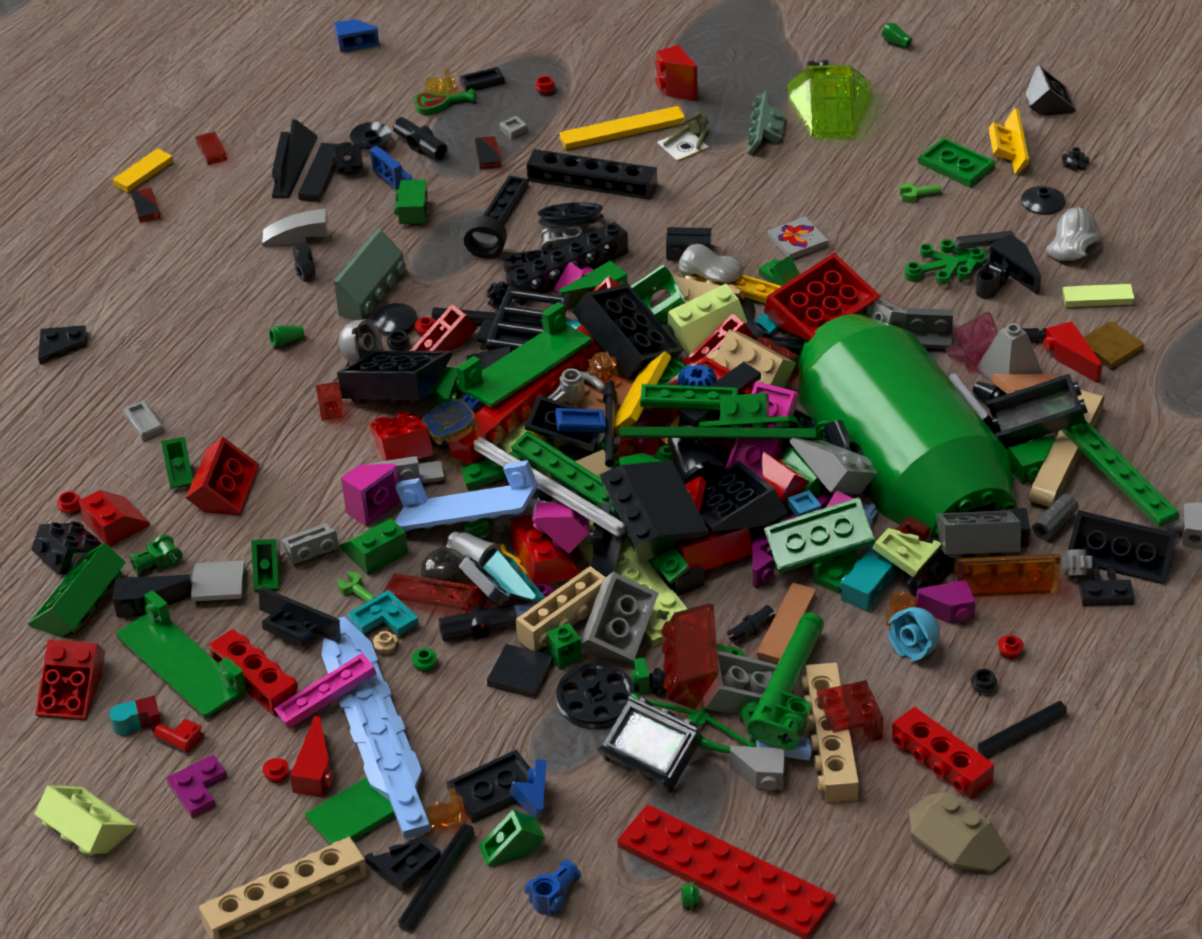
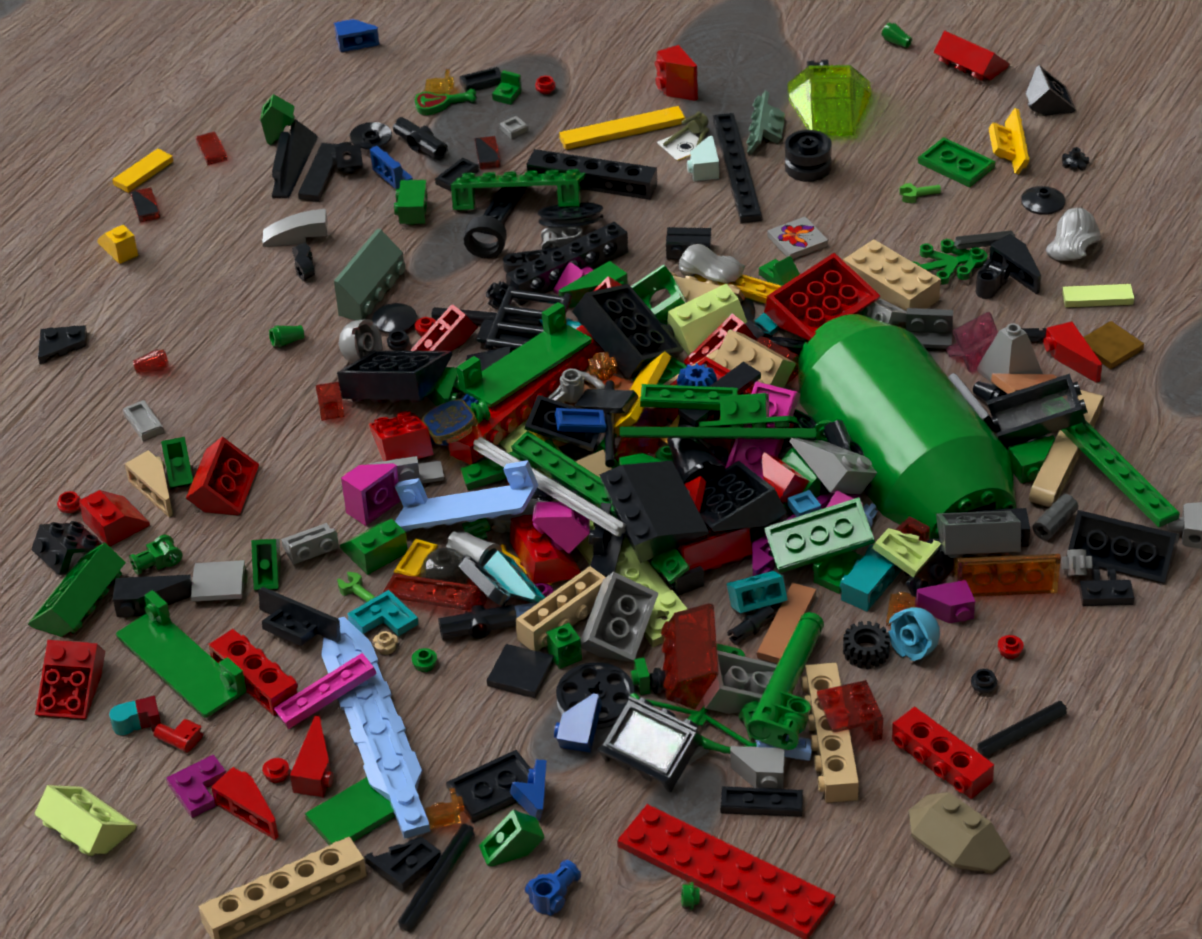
(119, 244): none -> yellow slope
(148, 477): none -> tan slope
(152, 361): none -> clear red cone
(241, 797): none -> red slope
(275, 116): none -> green slope
(413, 558): none -> yellow tile
(455, 171): none -> black tile
(480, 410): none -> green bush
(508, 89): none -> green bracket
(567, 185): none -> green bracket
(579, 725): none -> slope
(607, 400): none -> black tile
(704, 161): none -> light aqua slope
(737, 168): none -> black tile
(757, 591): none -> teal brick
(761, 801): none -> black tile
(808, 155): none -> black wheel
(866, 655): none -> black tyre
(895, 276): none -> tan brick
(969, 57): none -> red slope

